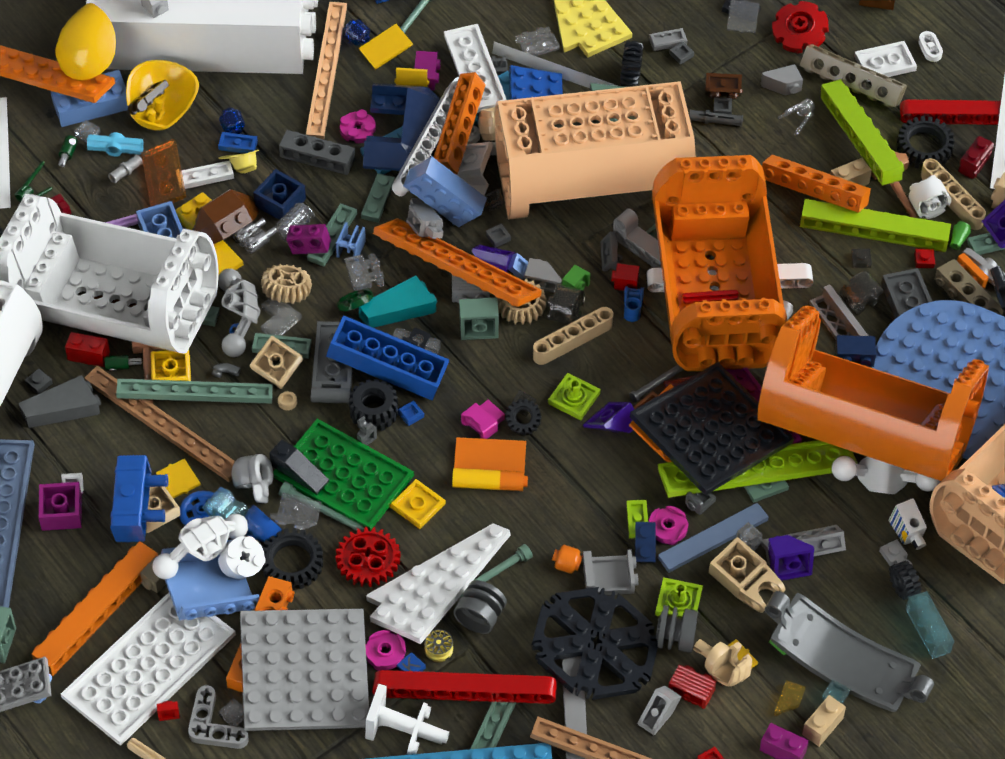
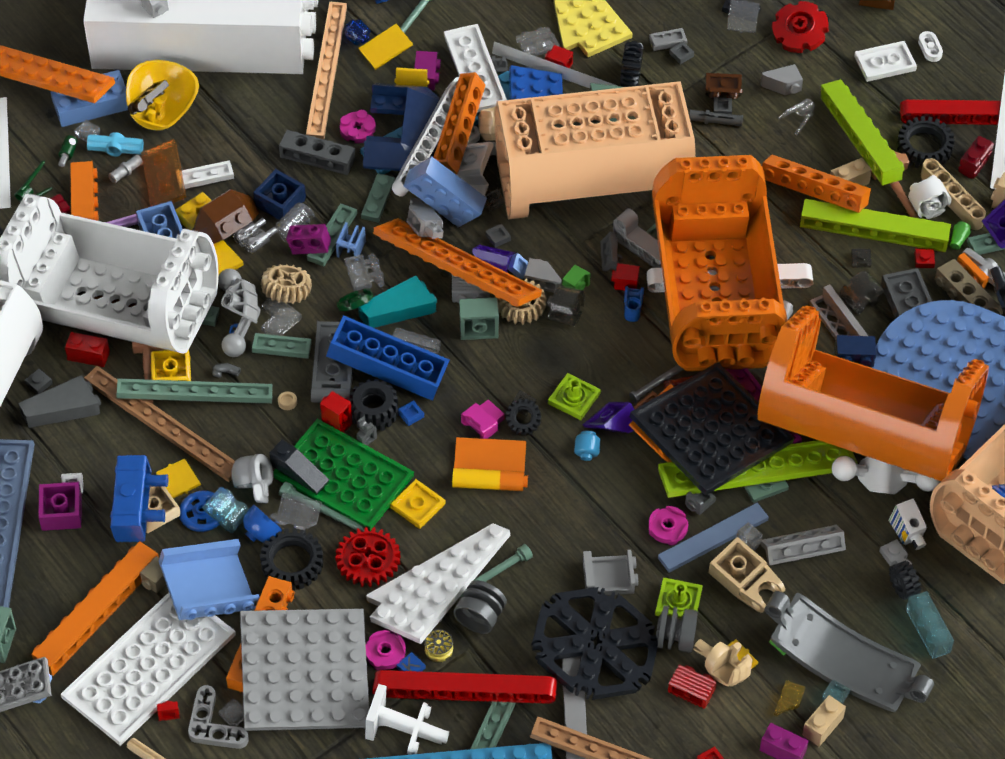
(83, 190): none -> orange brick
(86, 43): yellow piece -> none
(120, 362): dark green piece -> none
(203, 539): white piece -> none
(232, 121): clear blue head -> none
(237, 143): blue plate -> none
(242, 162): light yellow piece -> none
(252, 556): white brick -> none
(276, 350): tan brick -> none
(336, 411): none -> red brick
(416, 331): black bracket -> none
(560, 56): none -> red brick
(567, 559): orange head -> none
(572, 335): tan beam -> none
(587, 445): none -> dark azure head
(636, 513): lime plate -> none
(645, 542): dark blue plate -> none
(659, 709): light grey slope -> none
(729, 295): red axle -> none
(790, 557): dark purple slope -> none
(895, 88): dark tan brick -> none

